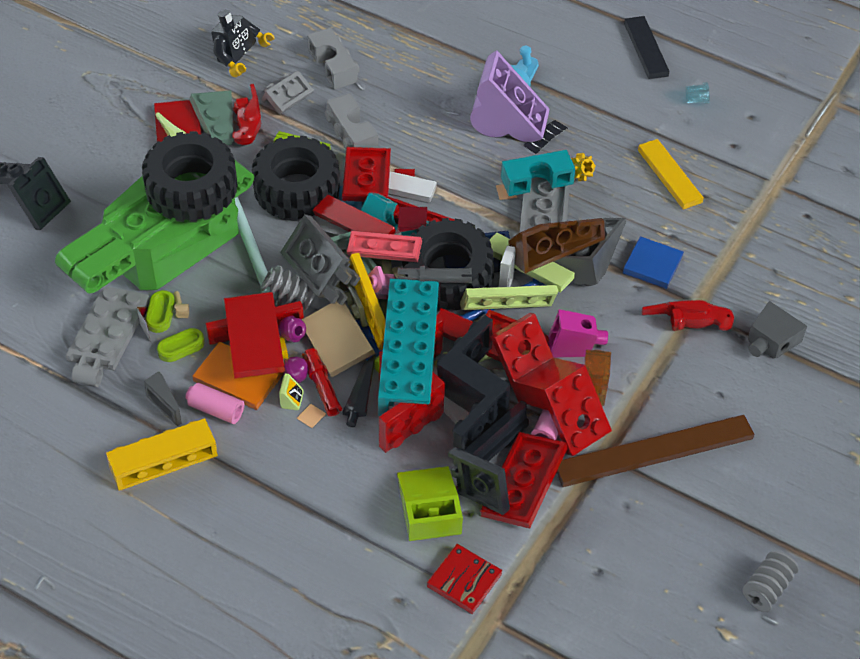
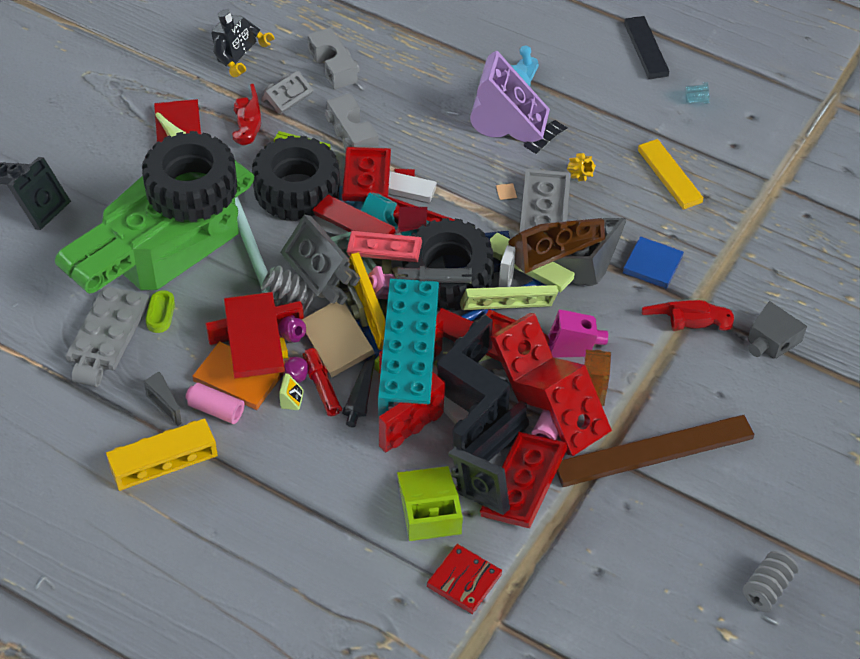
(141, 313): white sticker -> none
(180, 345): lime tile -> none
(182, 310): tan hand -> none
(215, 113): sand green wing -> none
(311, 416): light nougat sticker -> none
(553, 166): teal arch -> none

